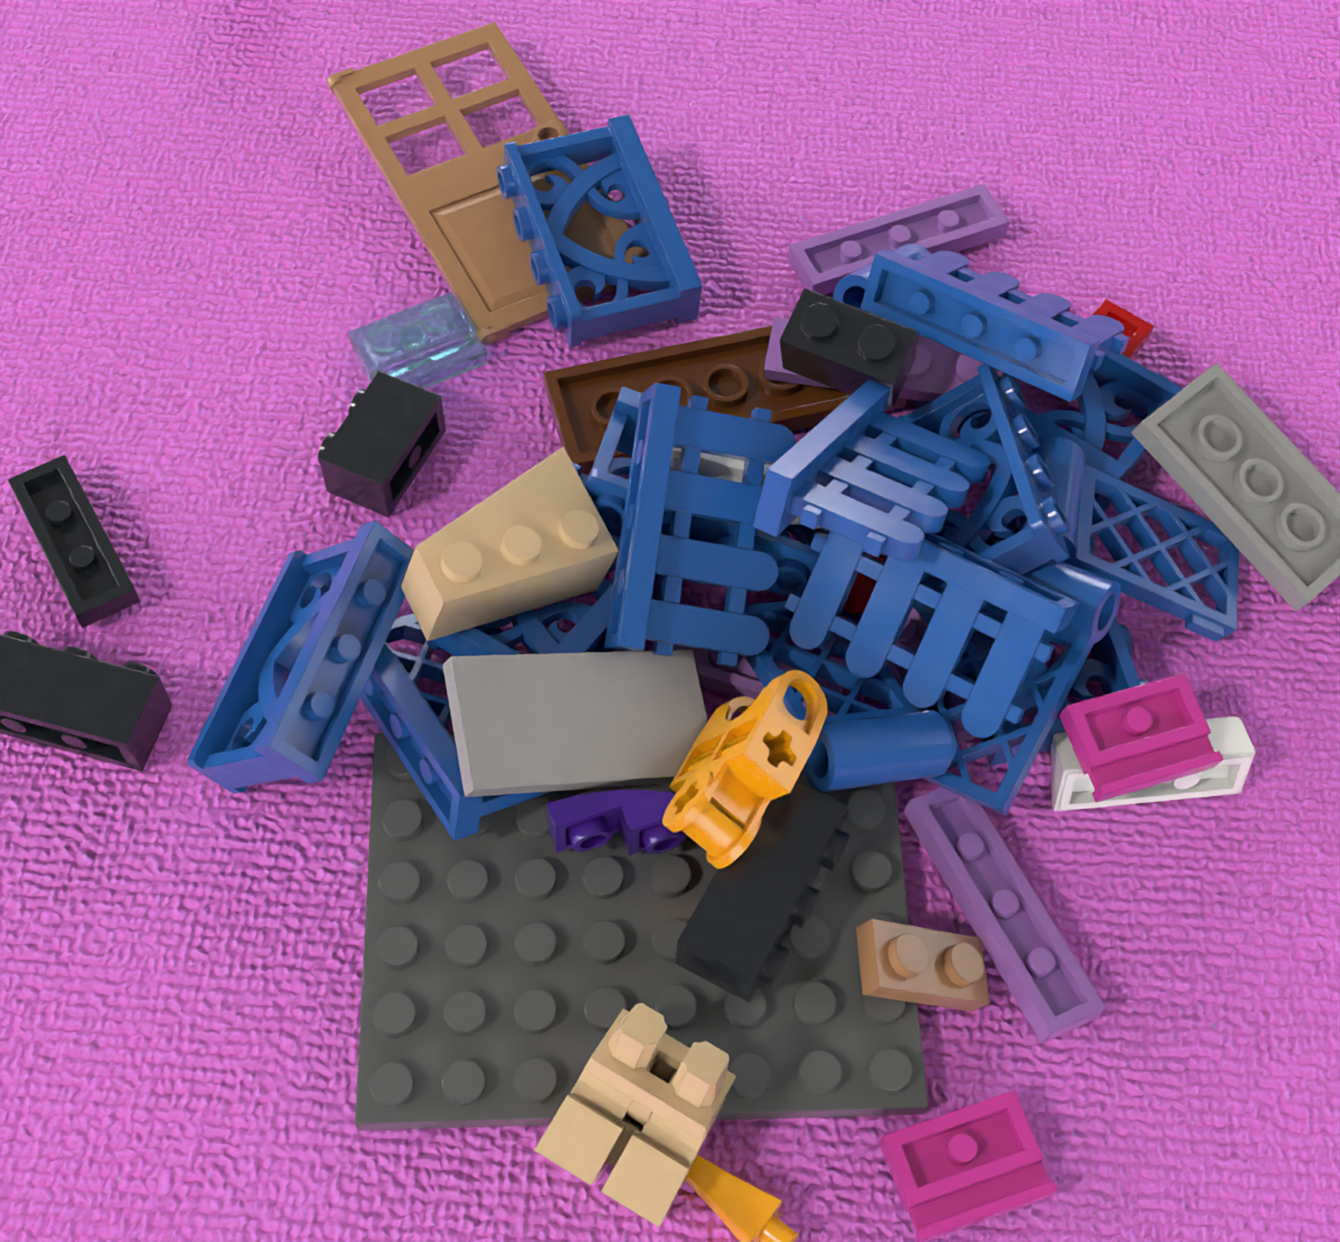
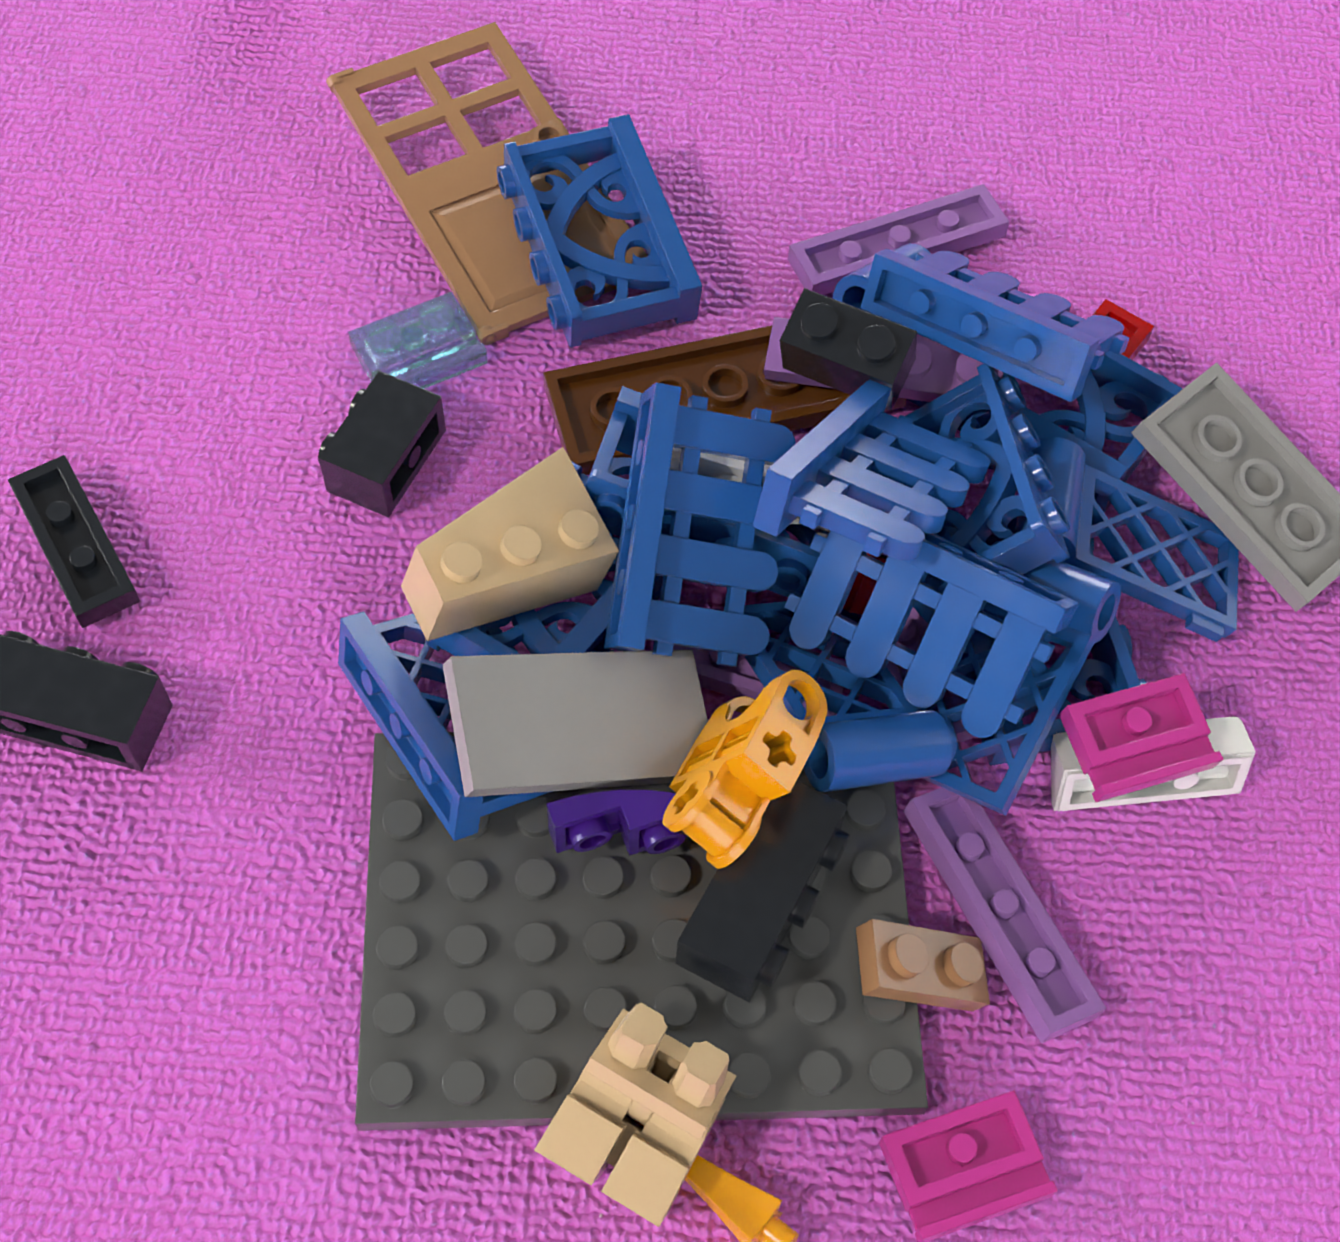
(305, 663): blue fence -> none

